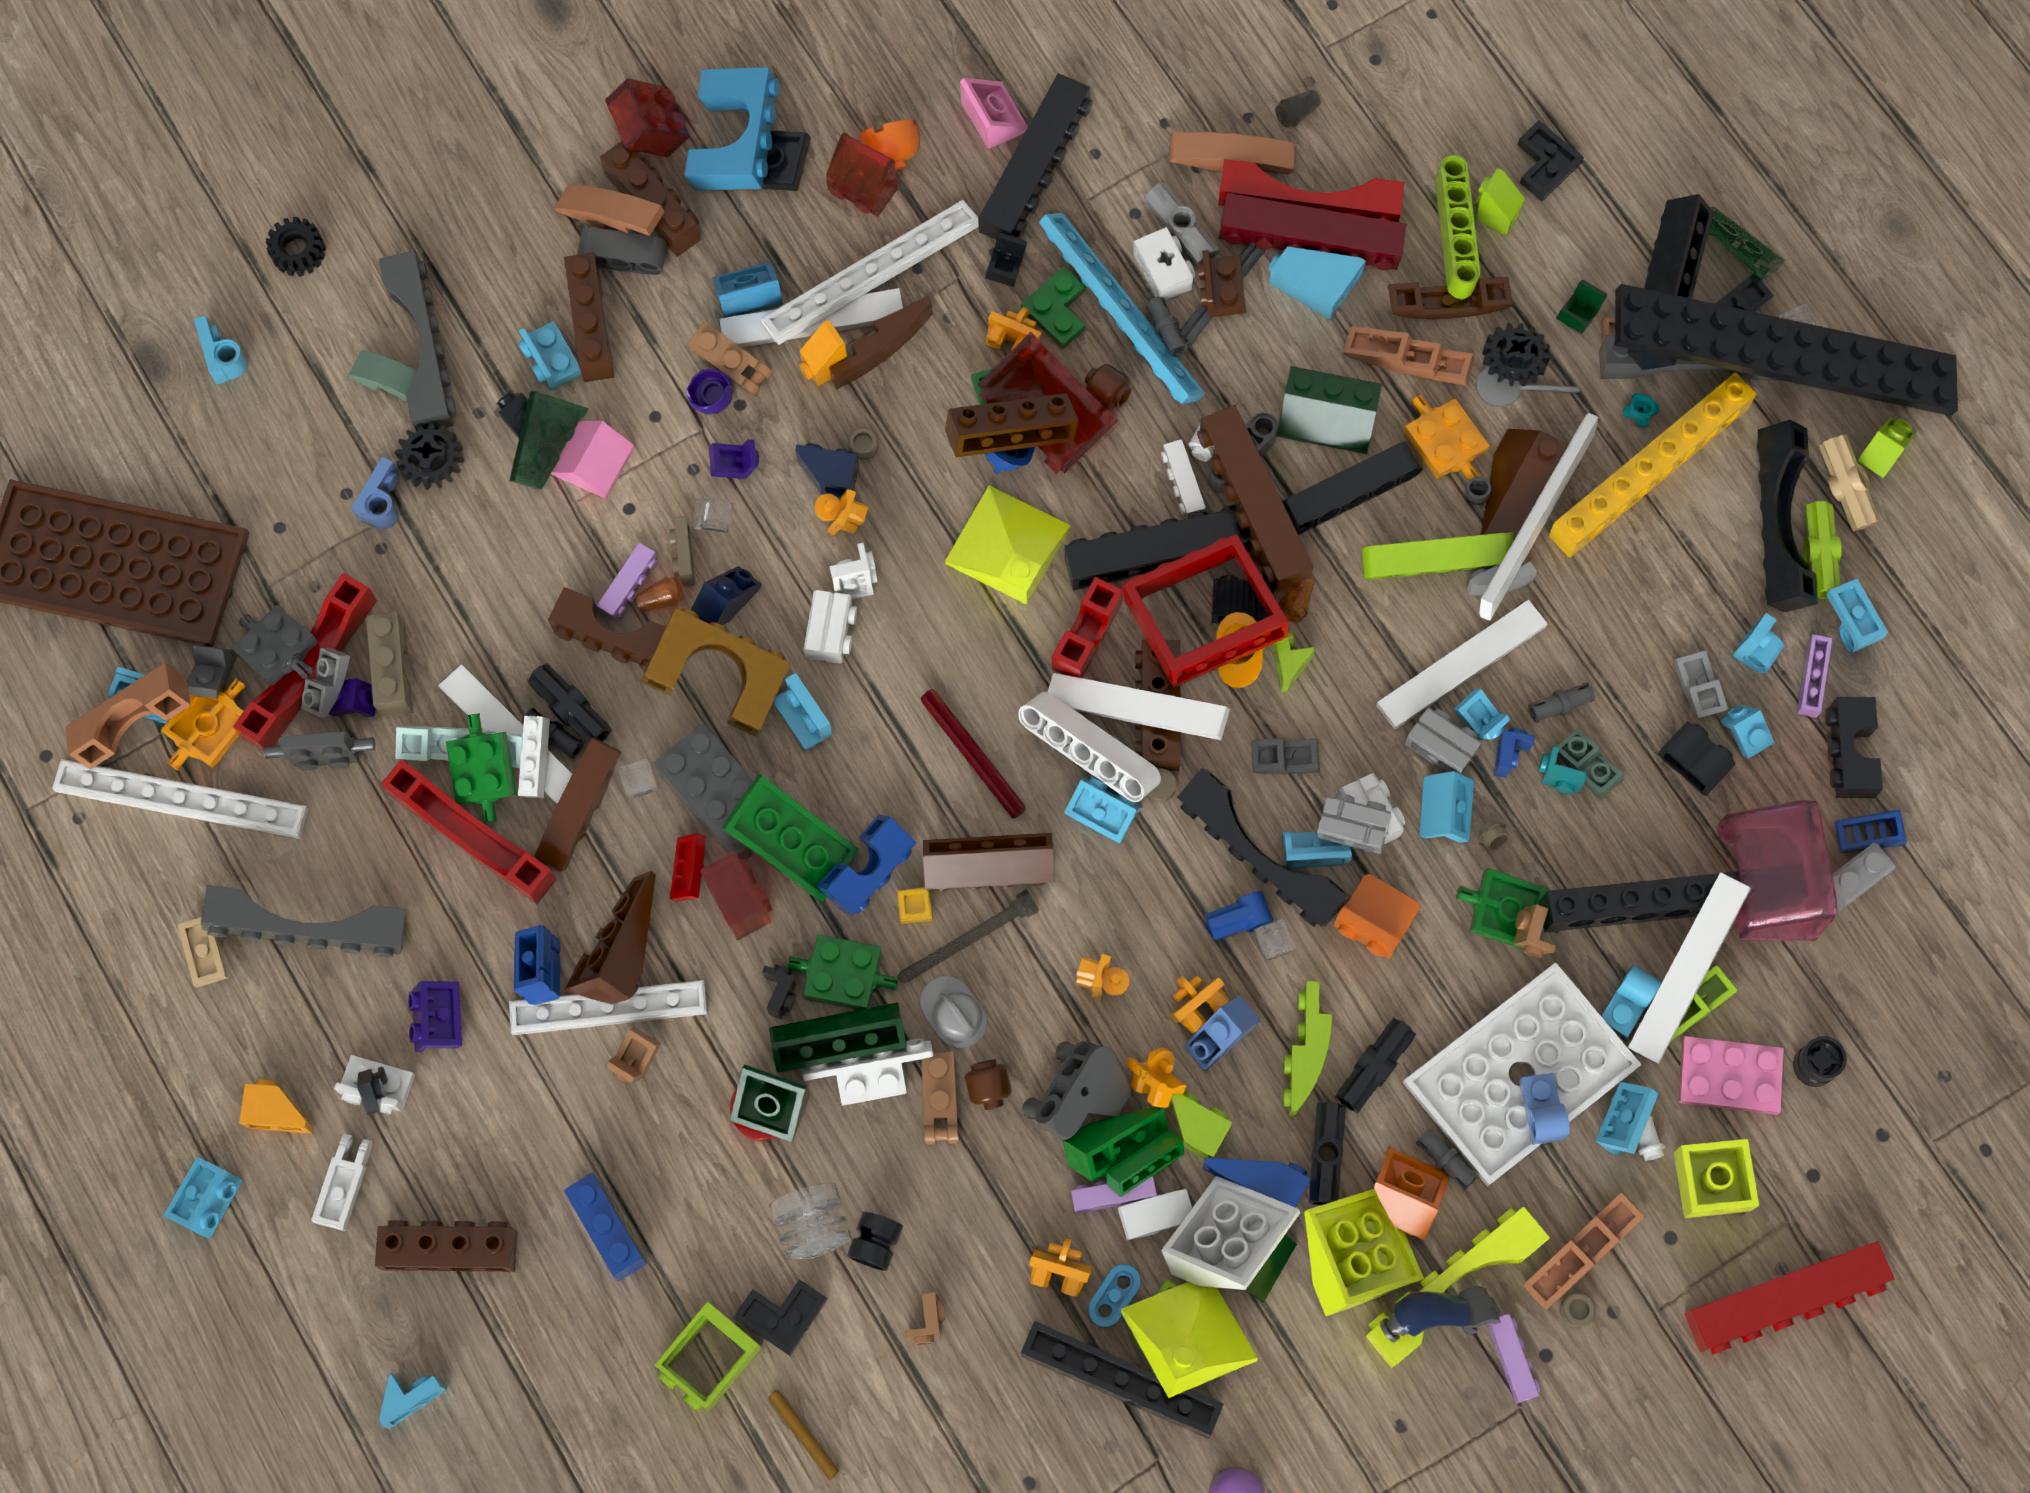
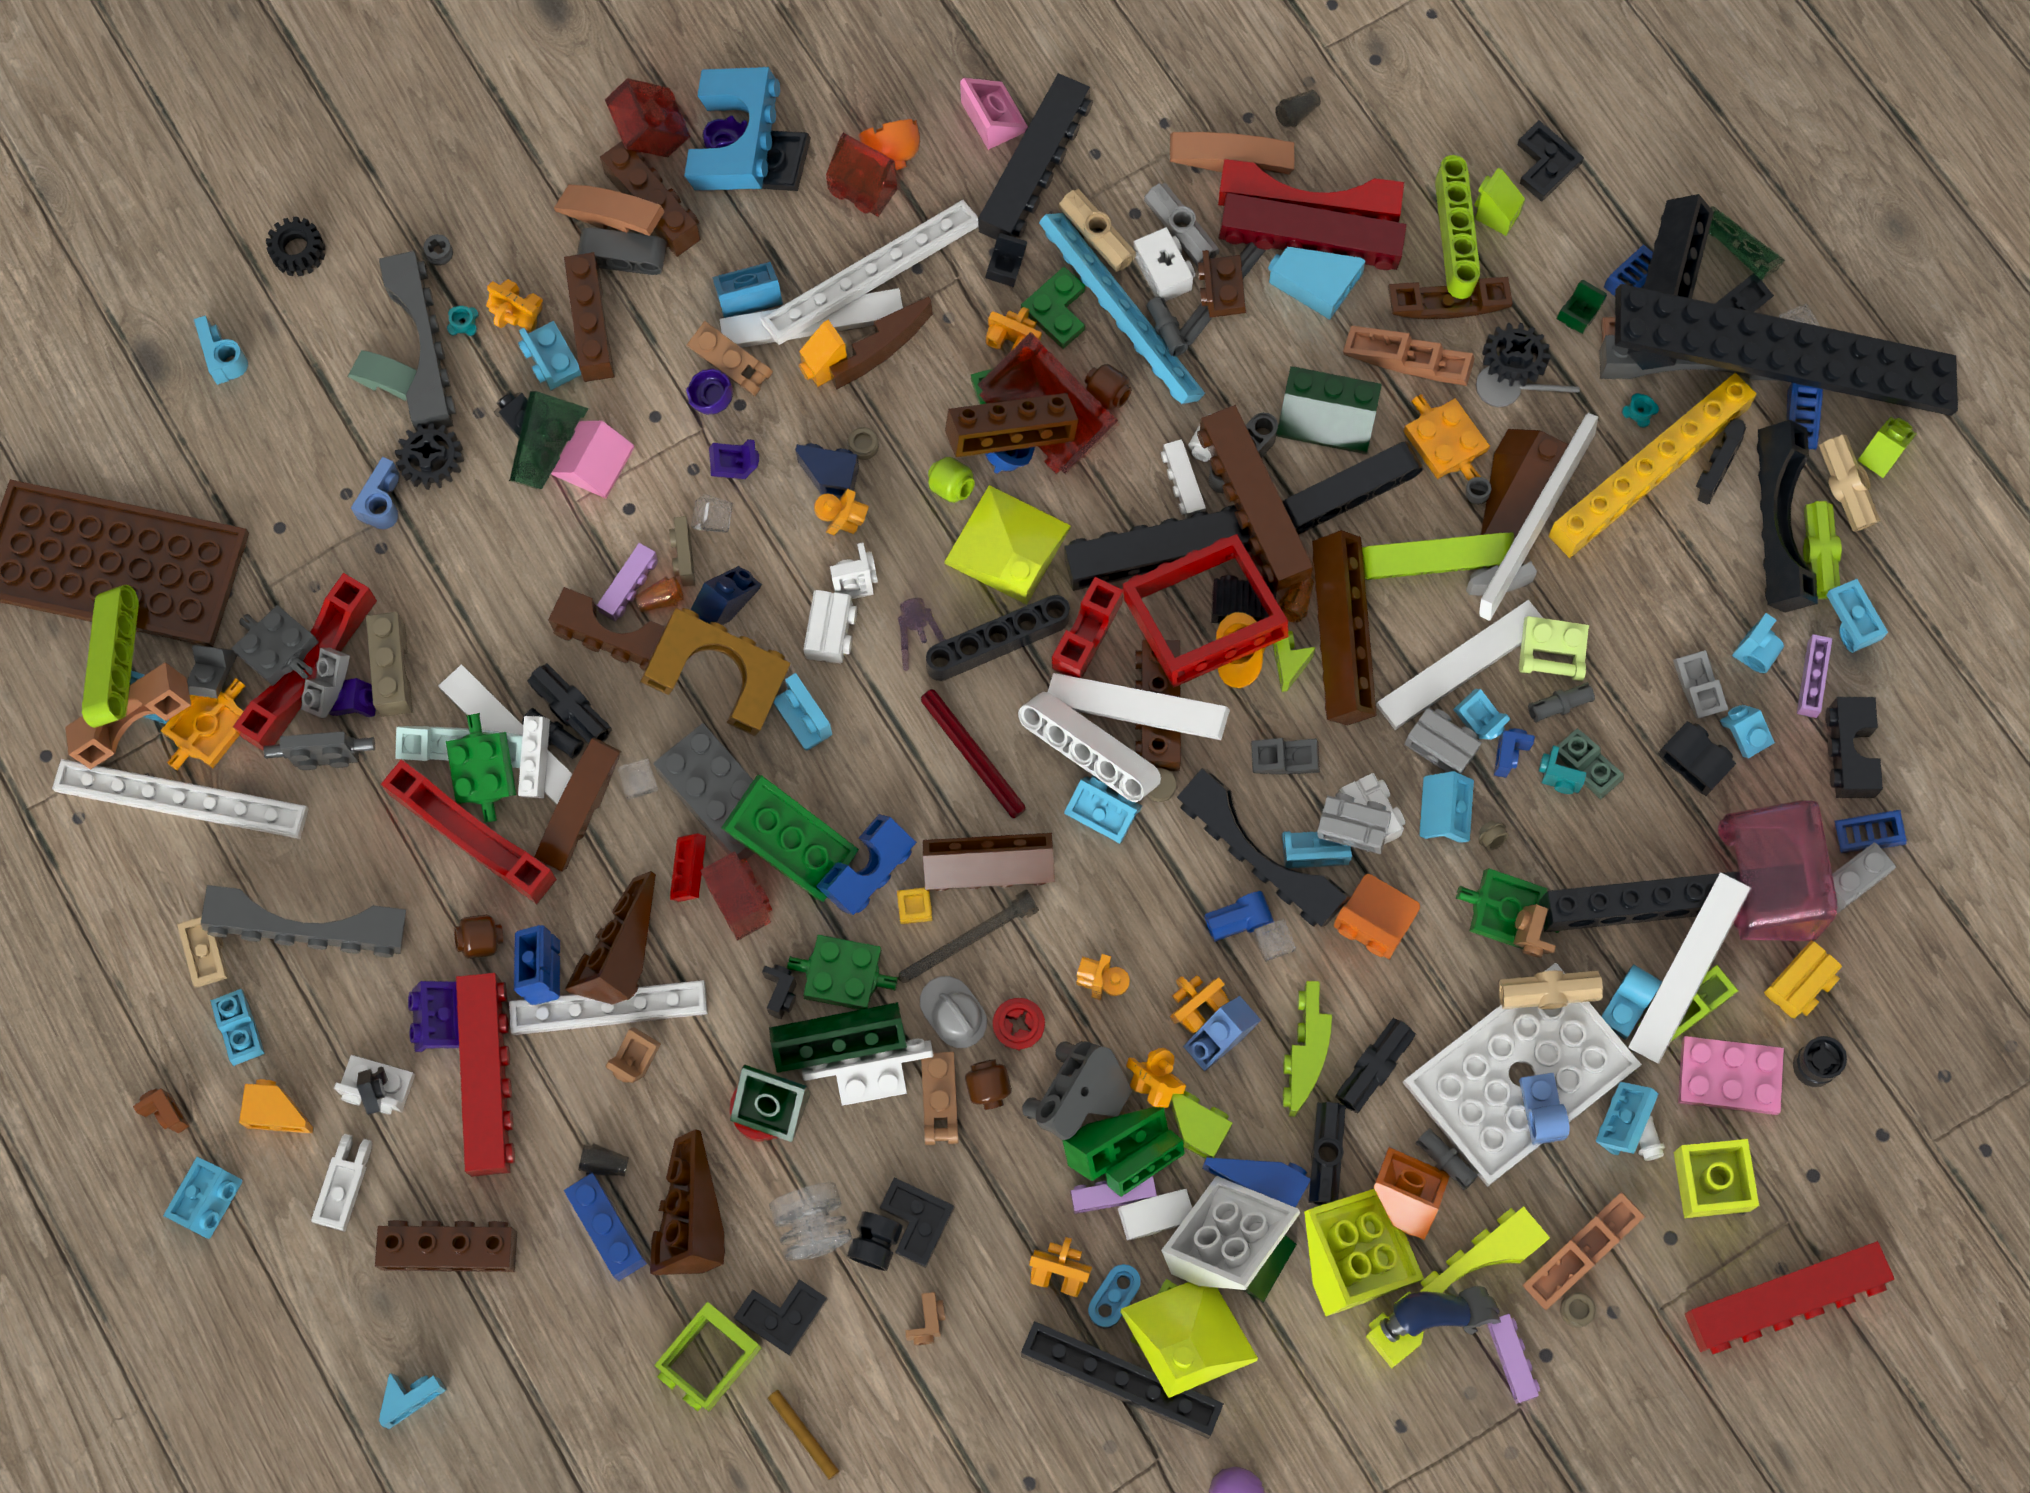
(110, 656): none -> lime beam
(168, 1111): none -> dark orange bracket
(237, 1027): none -> medium azure slope
(444, 244): none -> dark grey bush
(458, 313): none -> teal plate
(478, 936): none -> reddish brown head
(484, 1075): none -> red brick
(511, 308): none -> light orange hips
(602, 1161): none -> clear smoke cone
(691, 1221): none -> reddish brown wedge
(722, 132): none -> dark purple hair
(916, 617): none -> plant
(925, 1216): none -> black plate
(951, 479): none -> lime head
(989, 650): none -> black beam
(1014, 1009): none -> red gear
(1087, 217): none -> tan piece
(1344, 628): none -> reddish brown brick
(1550, 990): none -> tan piece
(1554, 638): none -> yellowish green plate
(1614, 279): none -> blue slope
(1721, 459): none -> black hinge
(1803, 980): none -> yellow brick
(1809, 397): none -> blue slope

